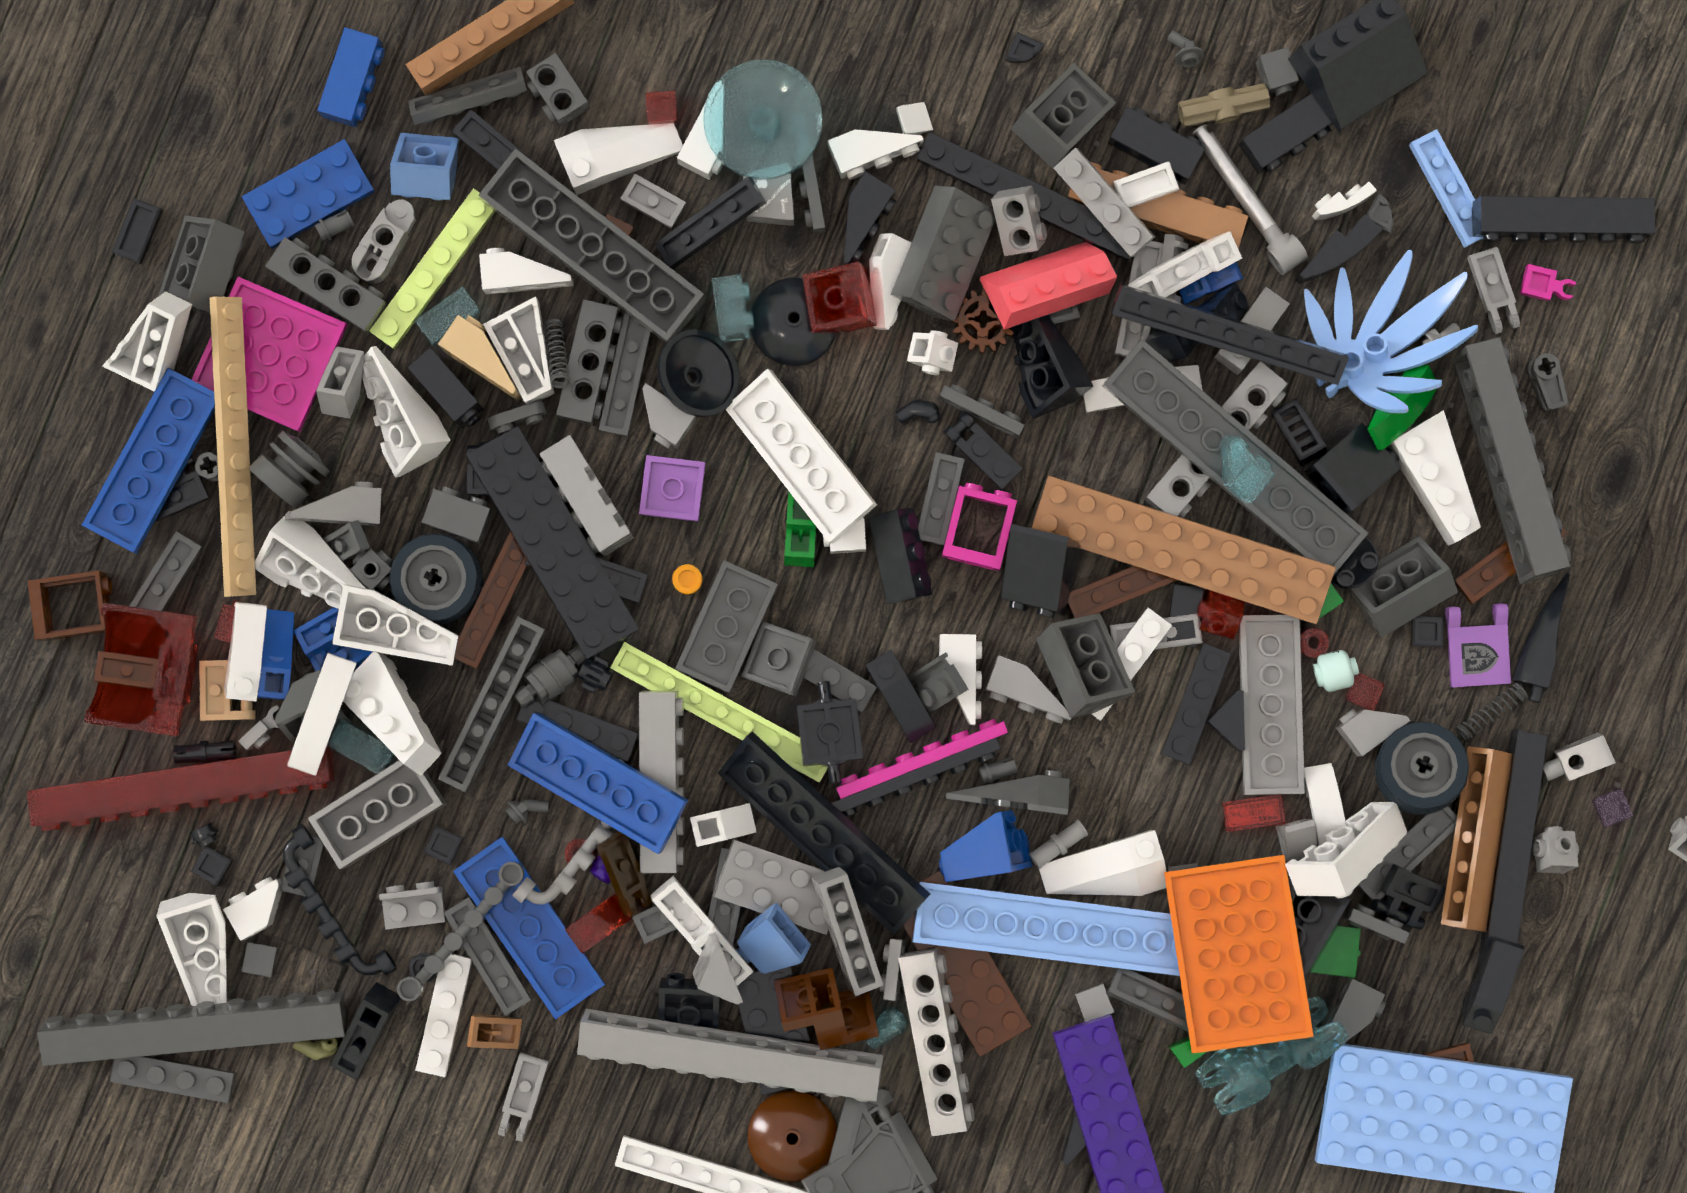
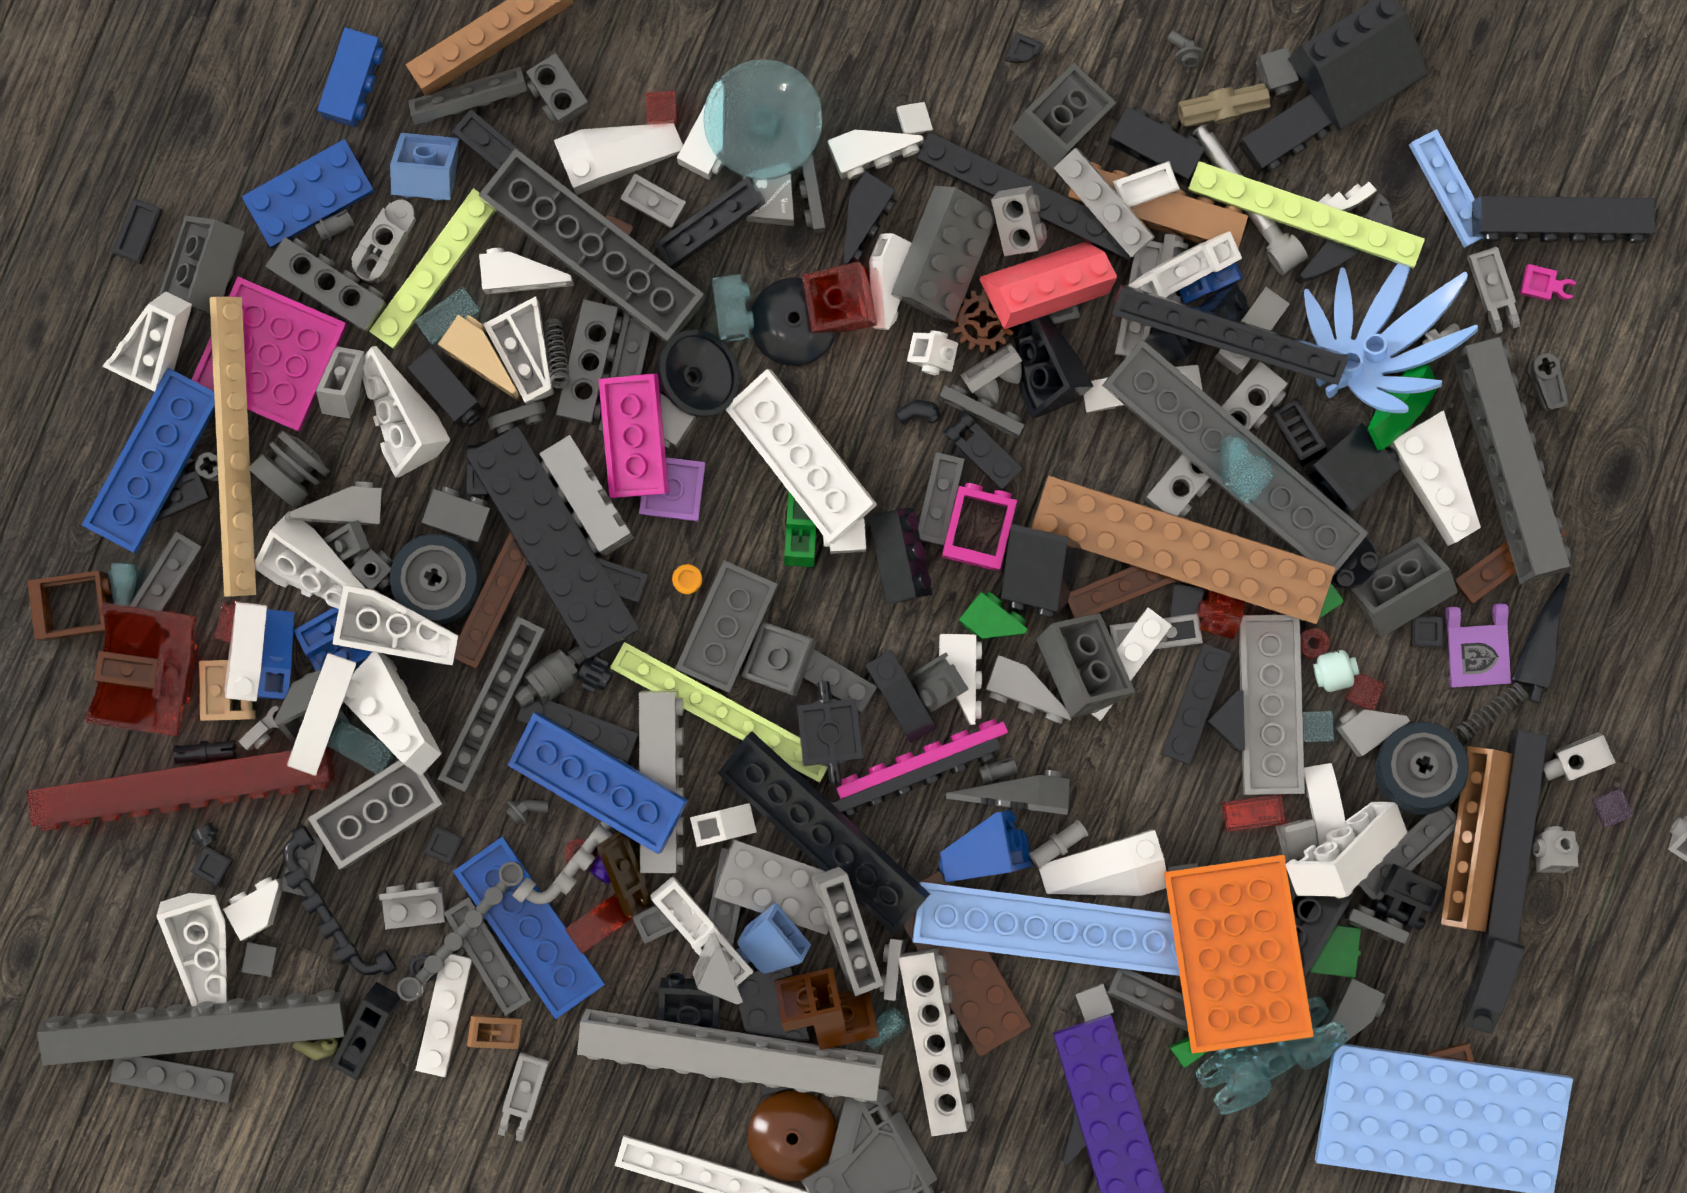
(123, 582): none -> clear light blue cone
(633, 435): none -> dark pink plate
(982, 376): none -> light grey tile
(989, 620): none -> green slope
(1306, 214): none -> yellowish green plate
(1318, 726): none -> clear light blue tile

